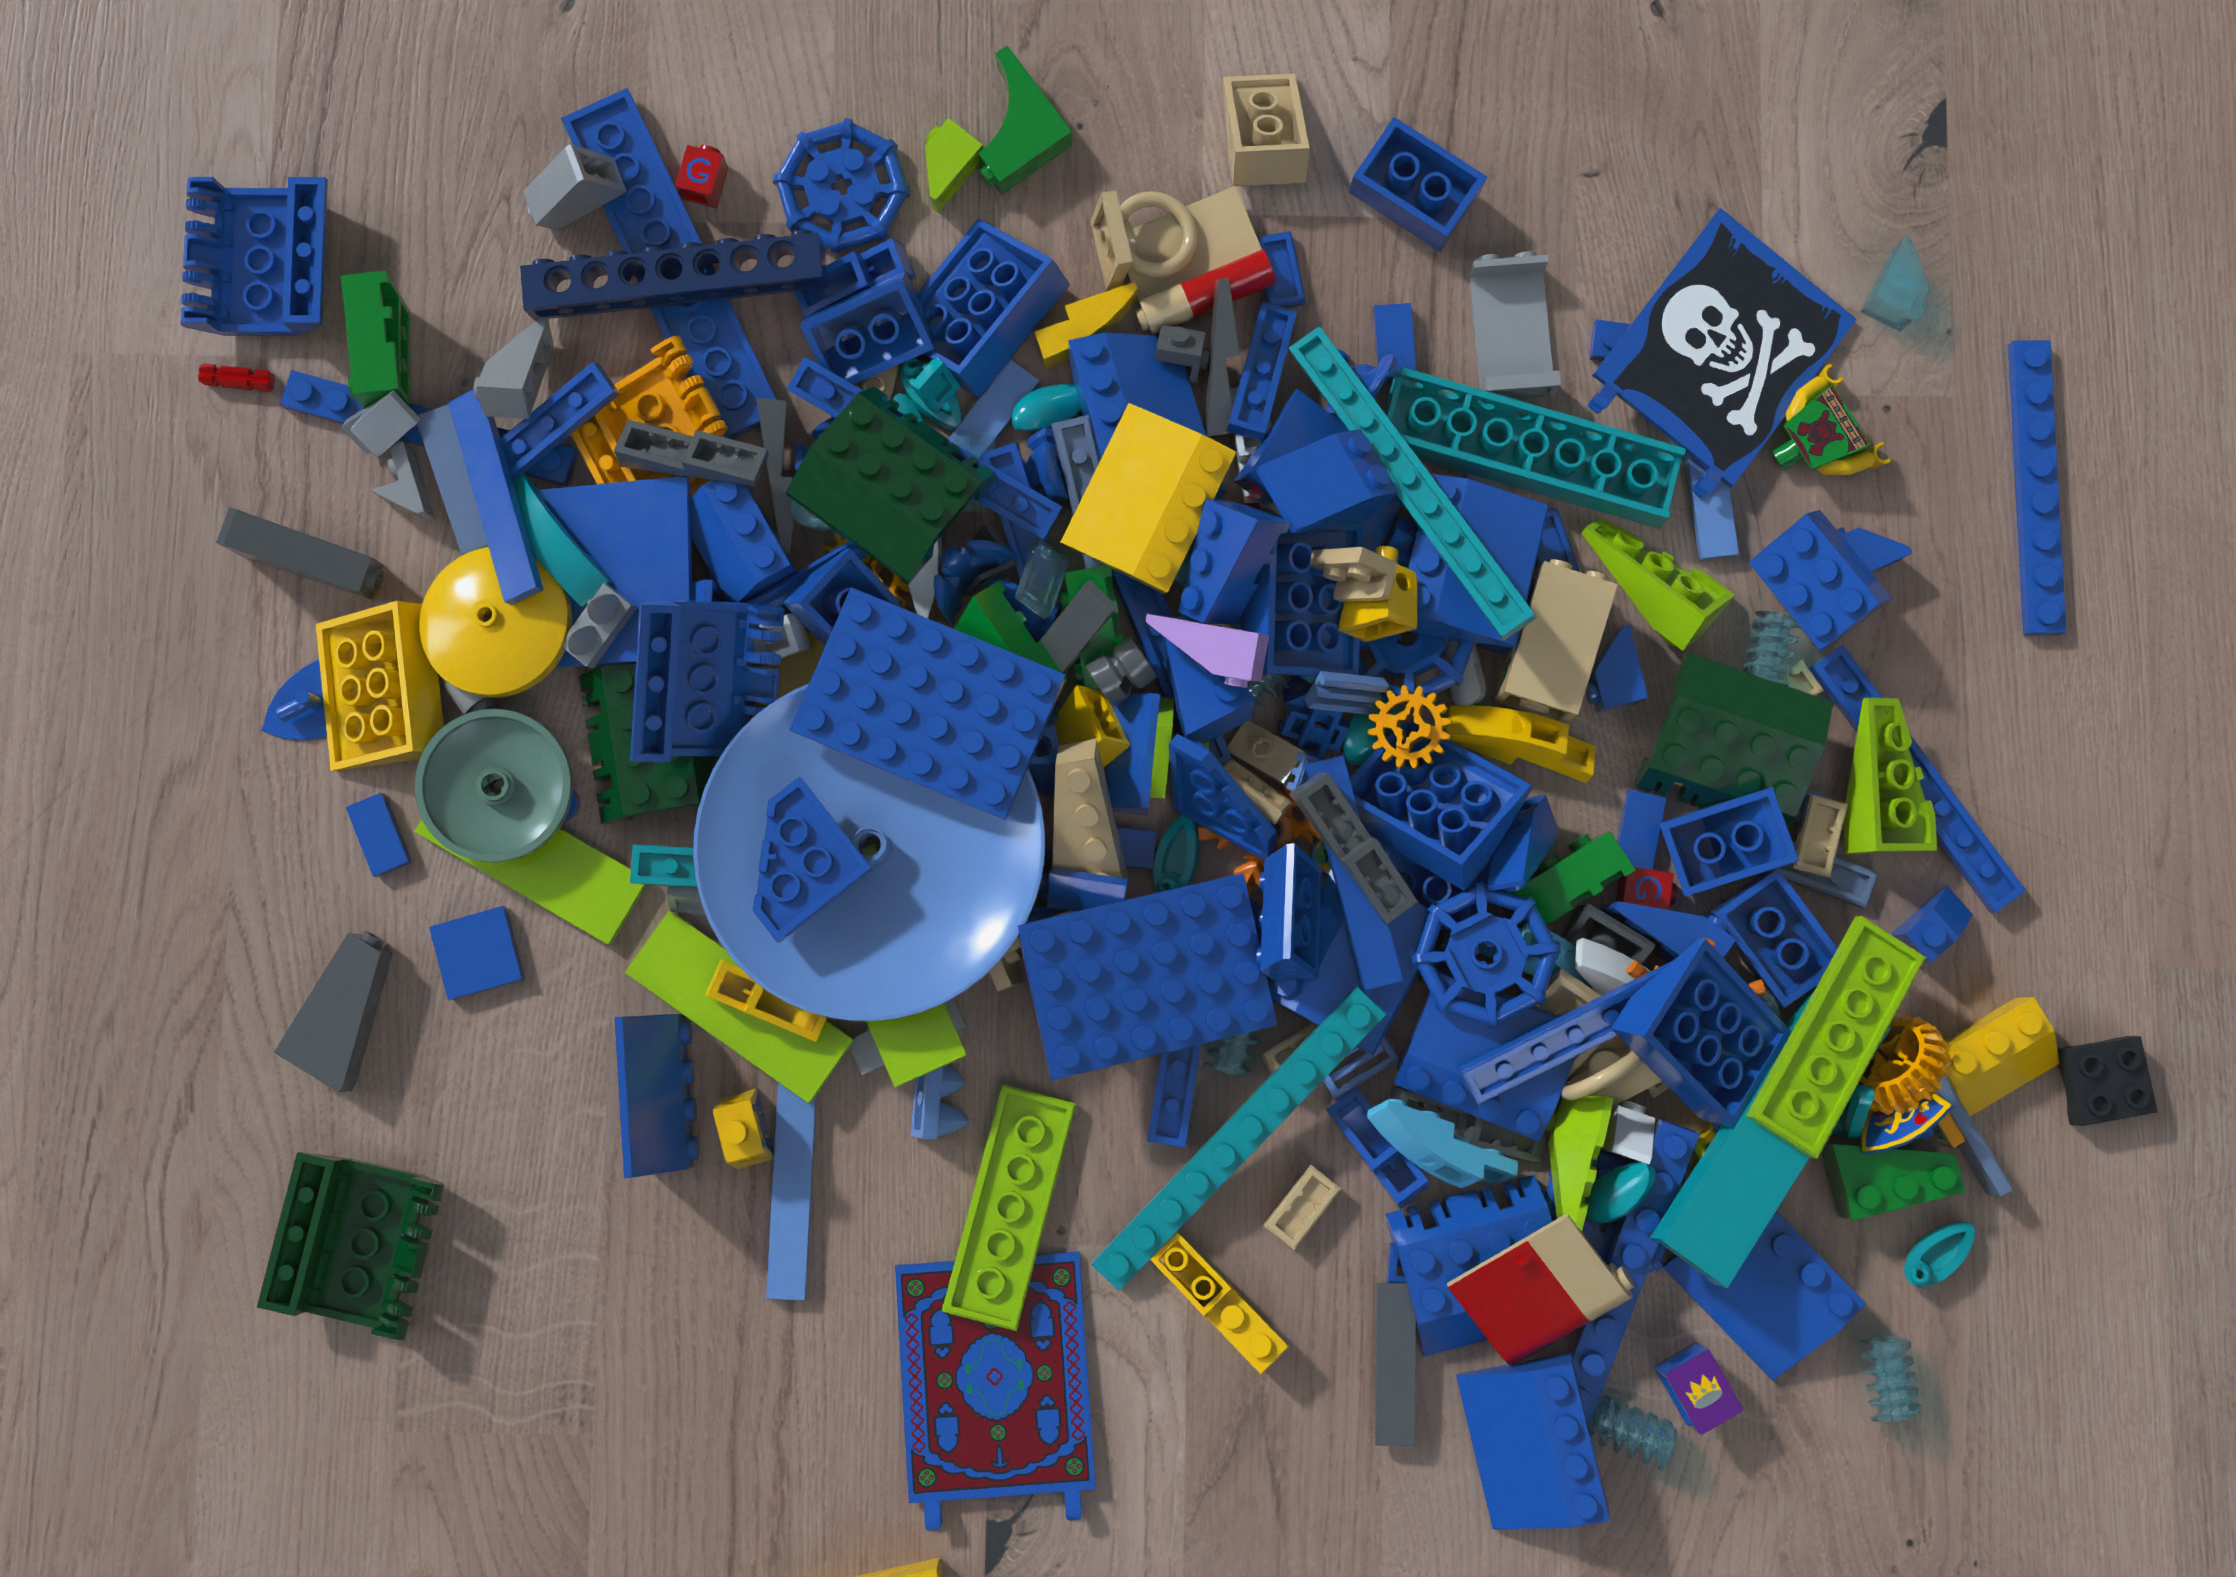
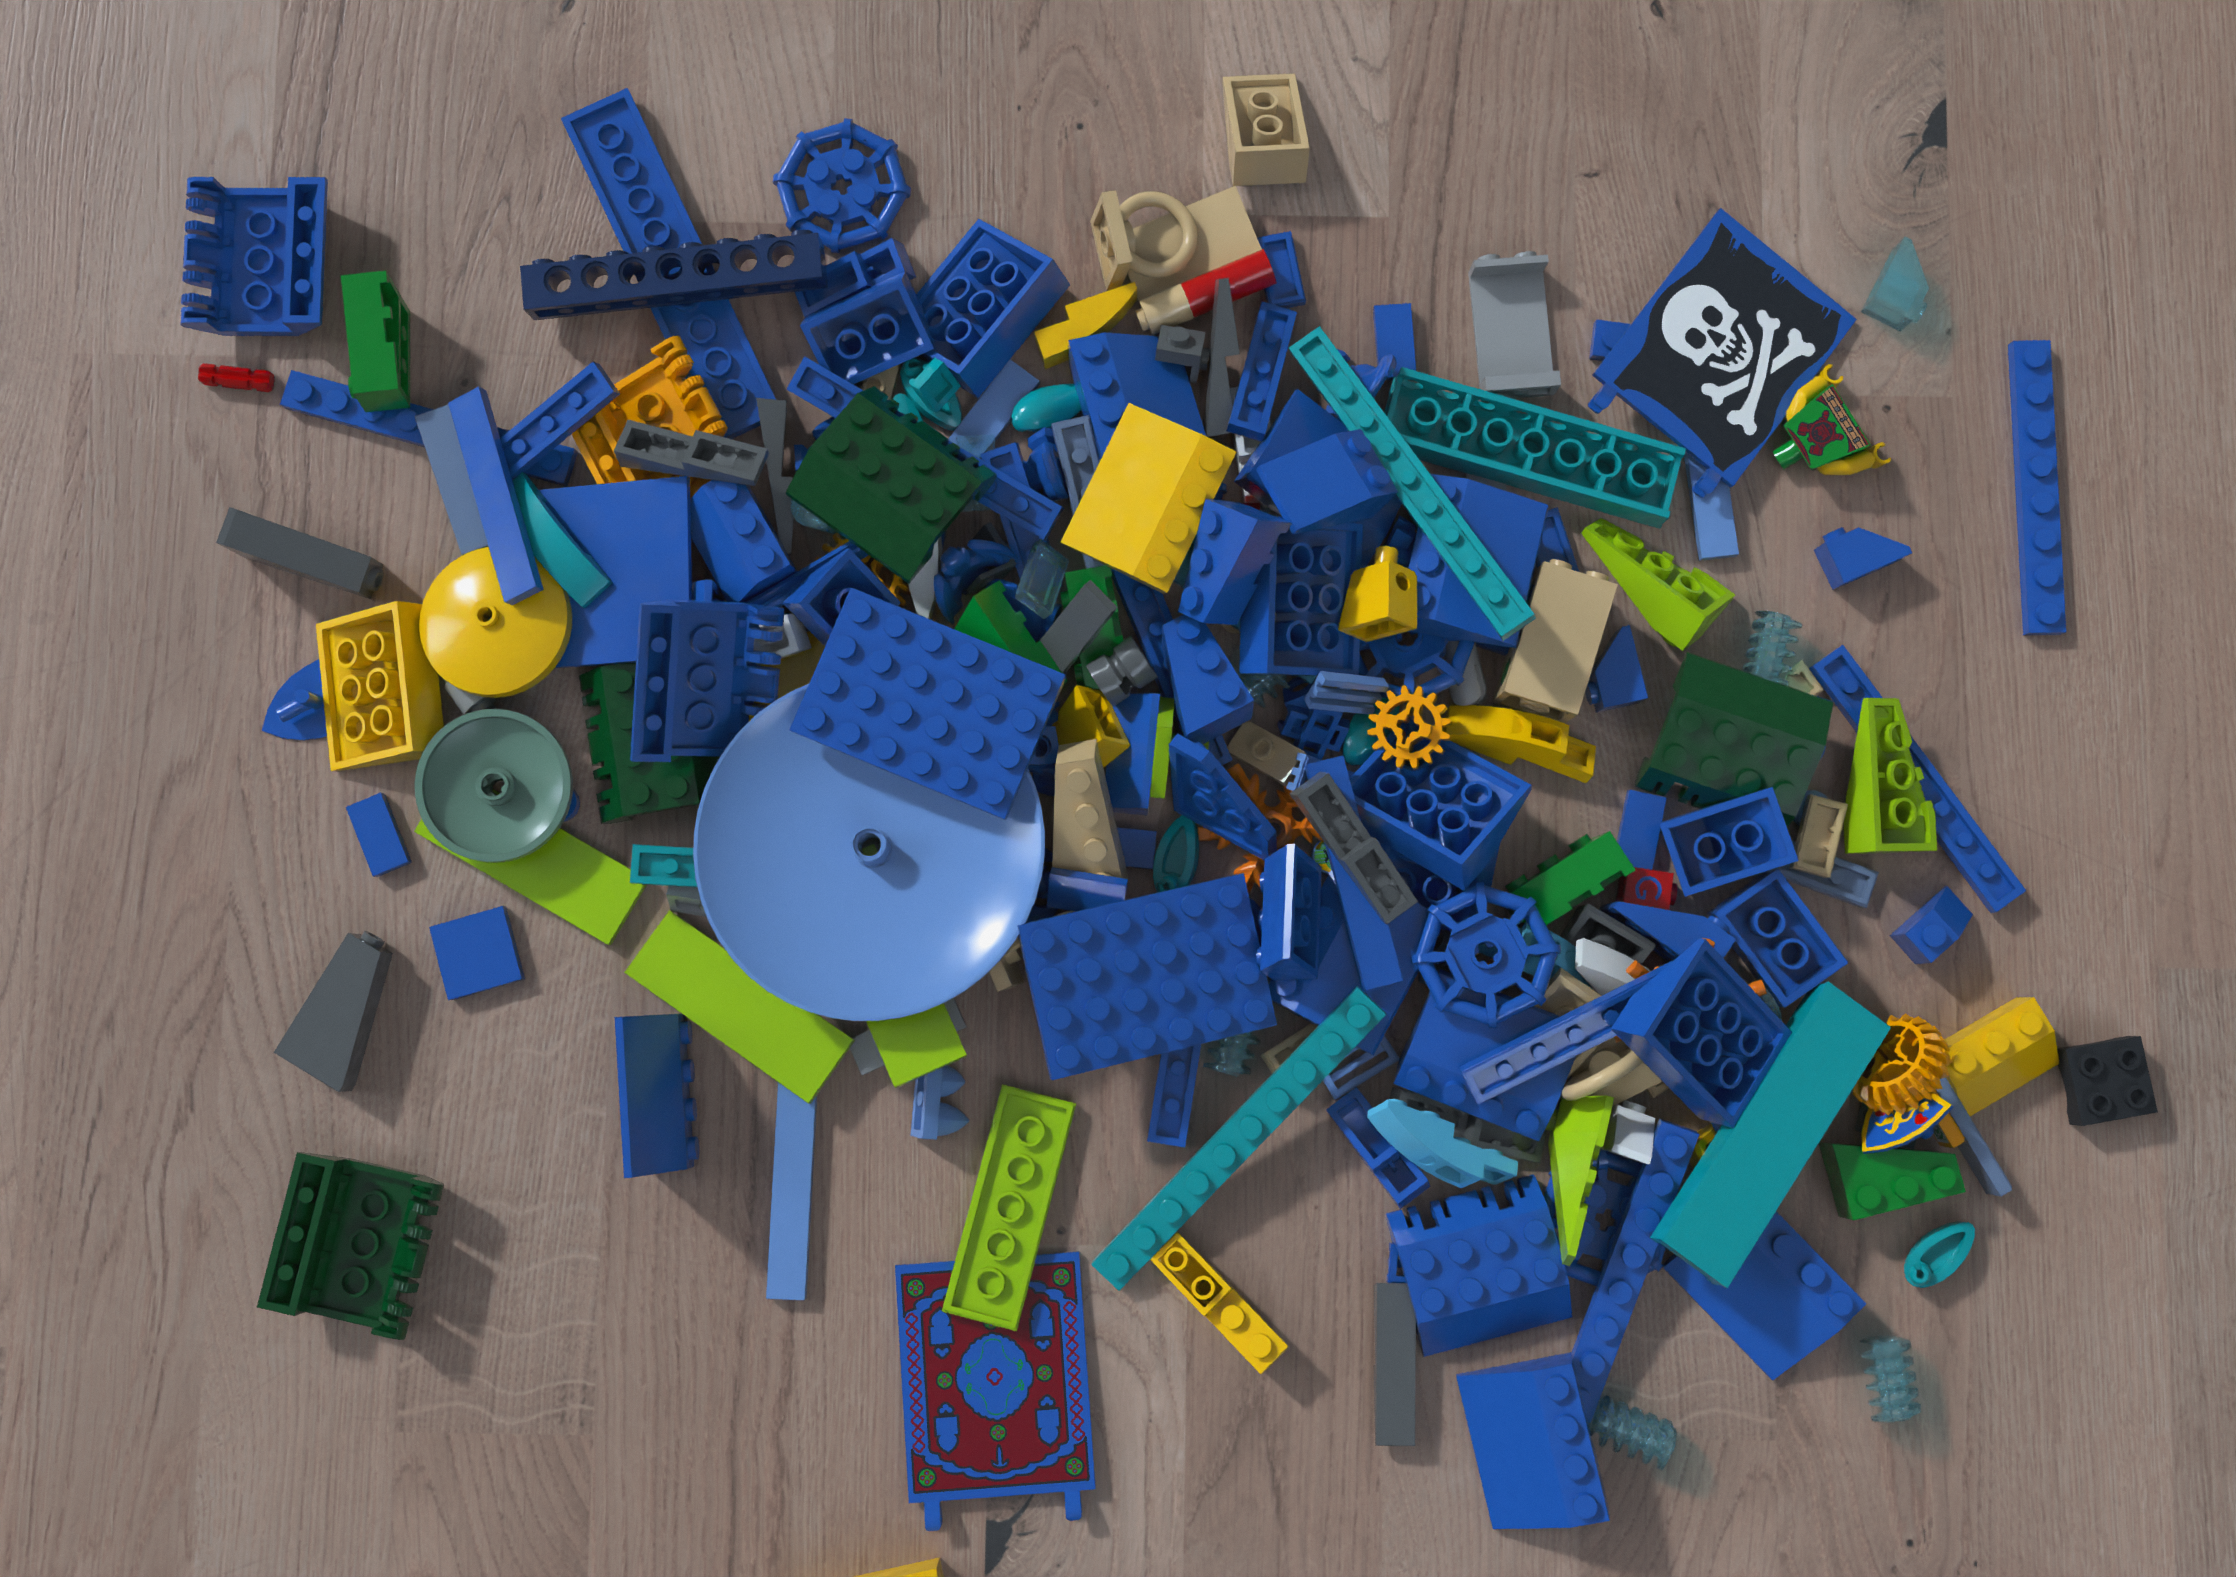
(380, 424): light grey slope -> none
(410, 490): light grey slope -> none
(515, 373): light grey slope -> none
(572, 187): light grey slope -> none
(598, 625): light grey tile -> none
(702, 175): red brick -> none
(739, 991): yellow slope -> none
(743, 1129): yellow torso -> none
(802, 861): blue plate -> none
(950, 161): lime slope -> none
(1029, 134): green arch -> none
(1219, 649): lavender slope -> none
(1266, 799): tan plate -> none
(1302, 1207): tan plate -> none
(1358, 573): tan bracket -> none
(1417, 184): blue brick -> none
(1523, 845): blue slope -> none
(1540, 1290): red door -> none
(1619, 1192): teal arm -> none
(1698, 1388): dark purple piece -> none
(1820, 579): blue brick -> none
(1836, 1037): lime tile -> none
(1855, 1113): teal arm -> none

